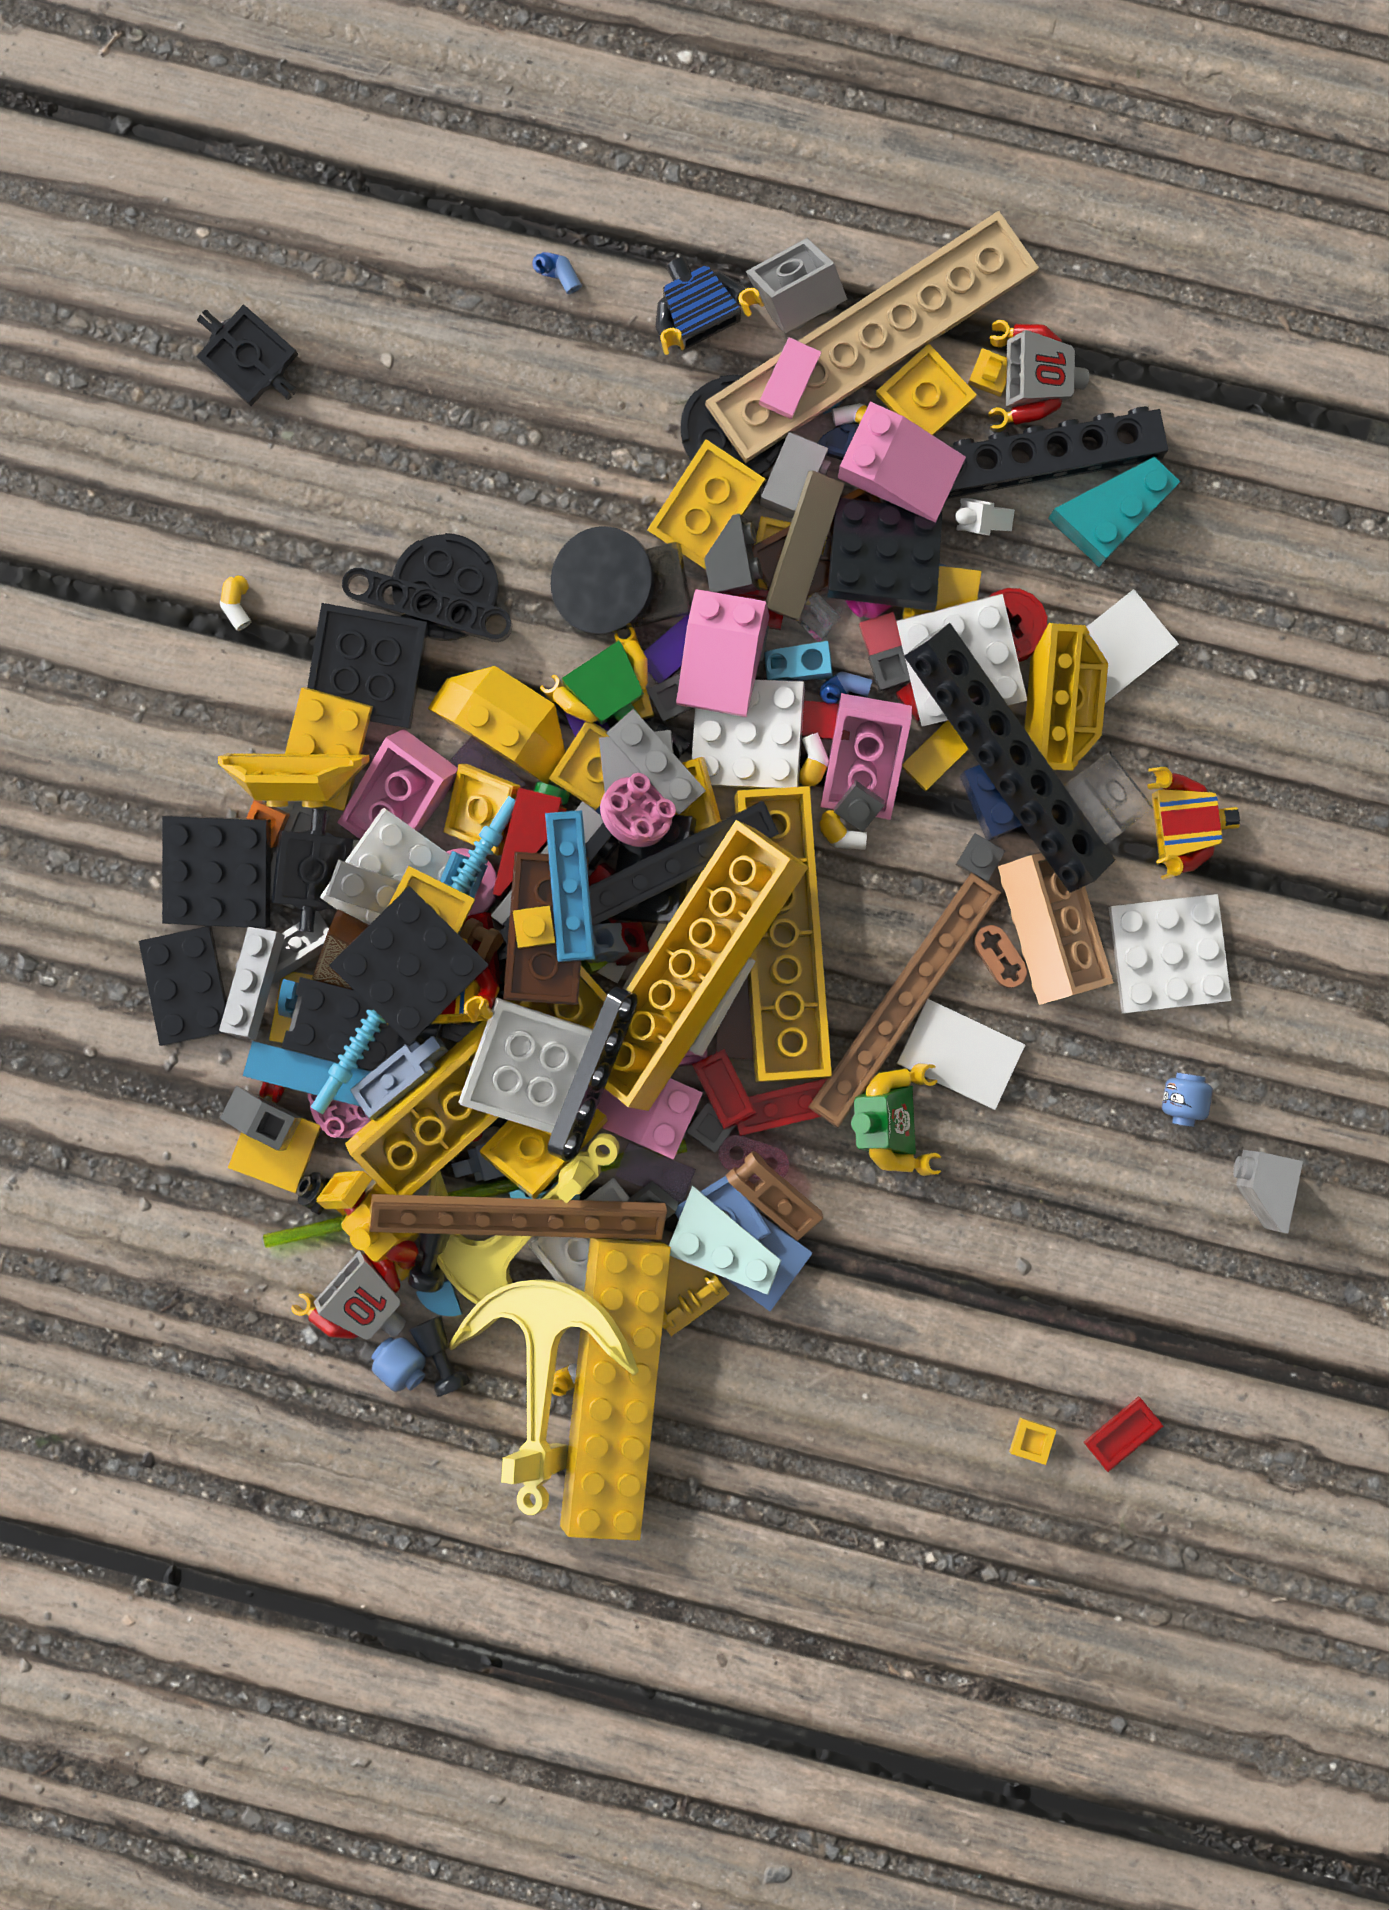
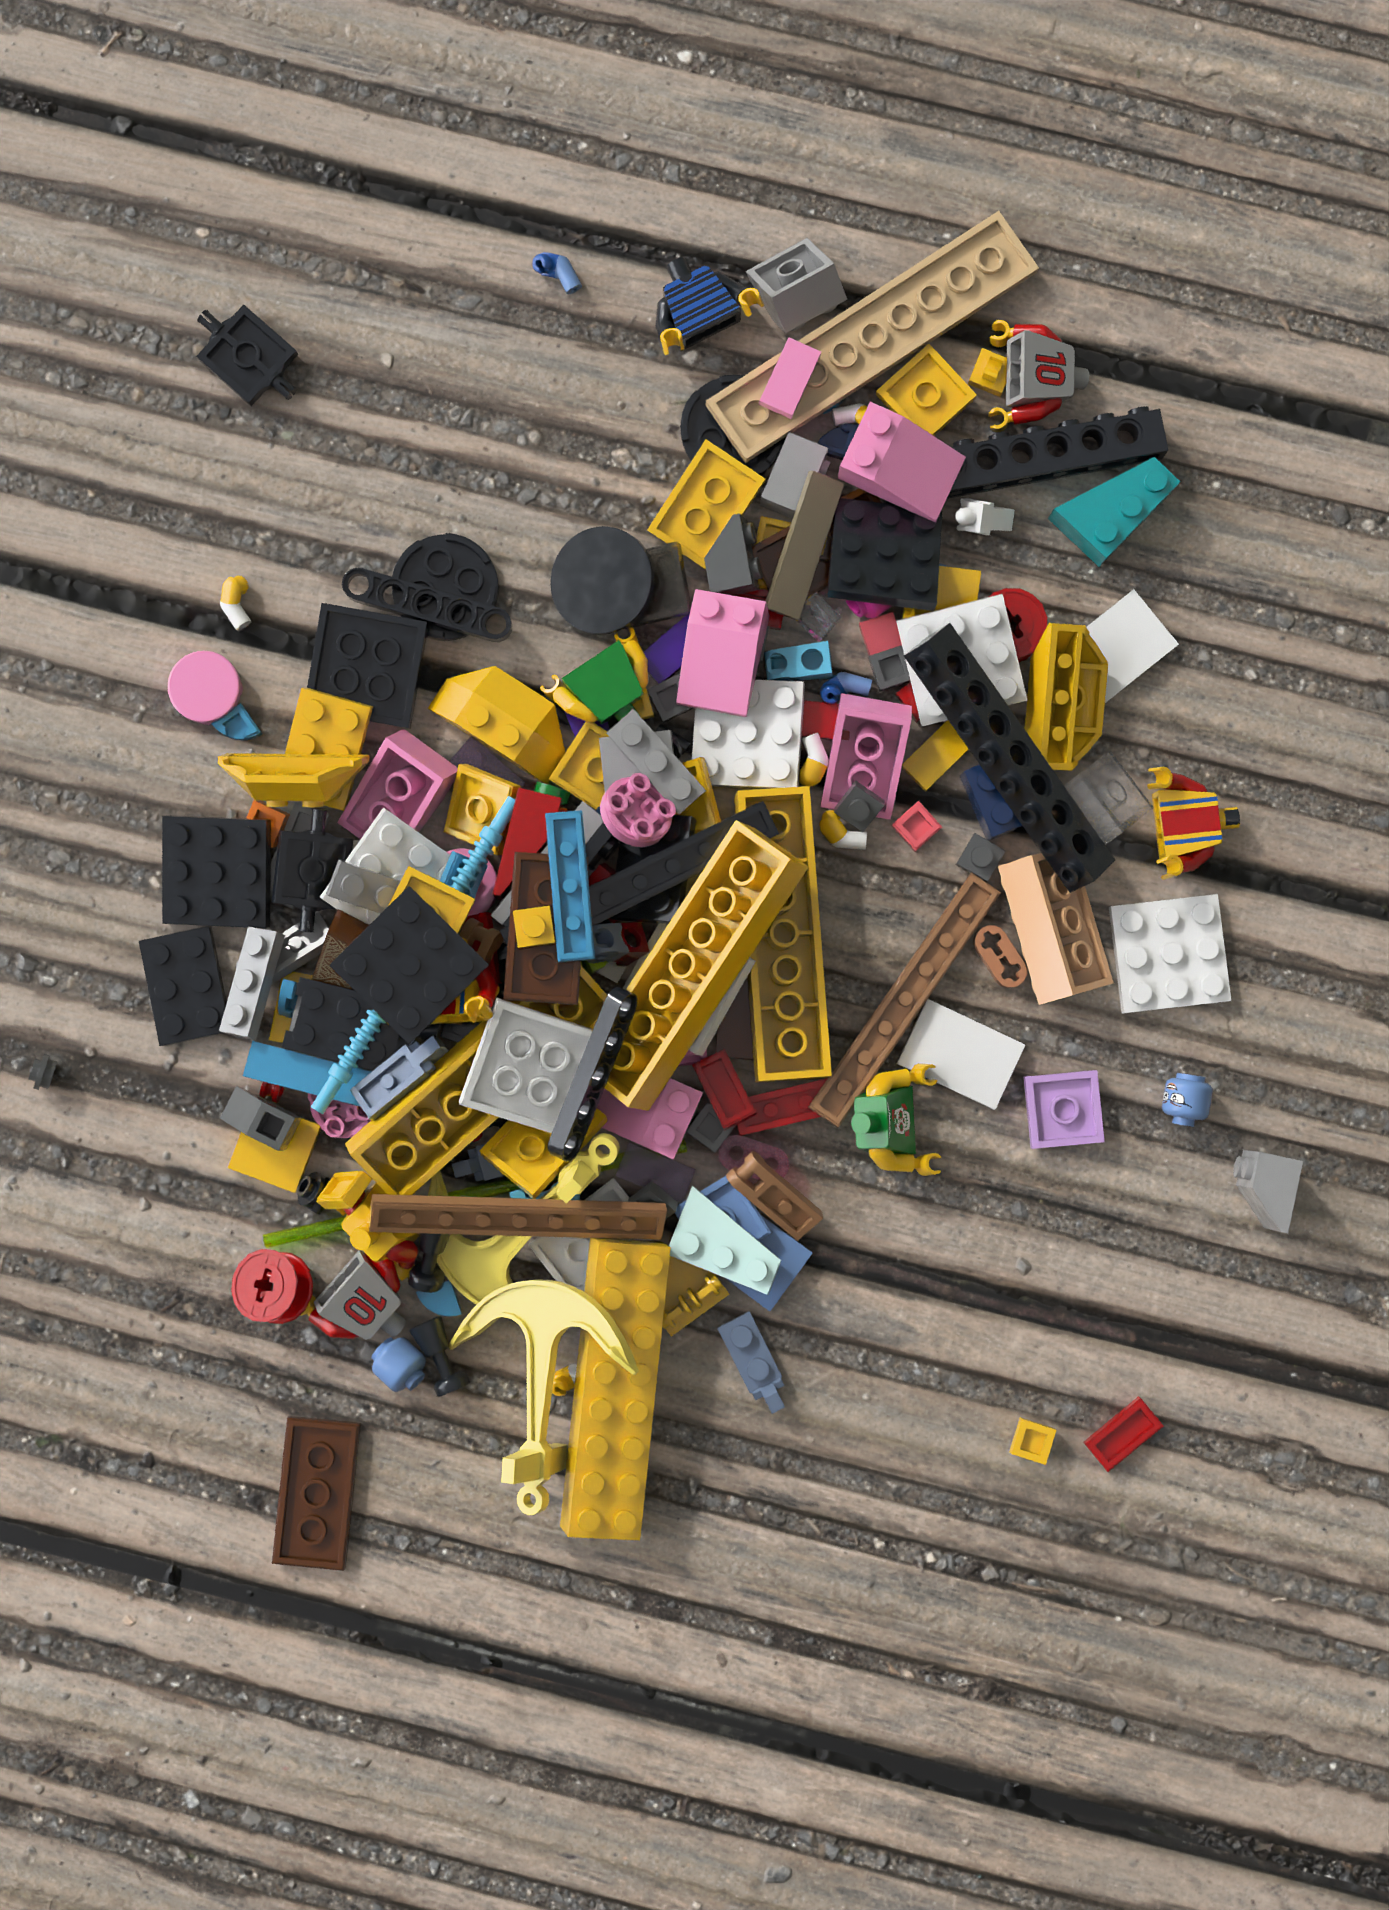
(42, 1072): none -> dark grey plate
(204, 687): none -> bright pink tile
(238, 725): none -> dark azure tile
(290, 1290): none -> piece
(316, 1493): none -> reddish brown tile
(753, 1359): none -> sand blue hinge
(916, 826): none -> coral tile
(1063, 1109): none -> lavender plate

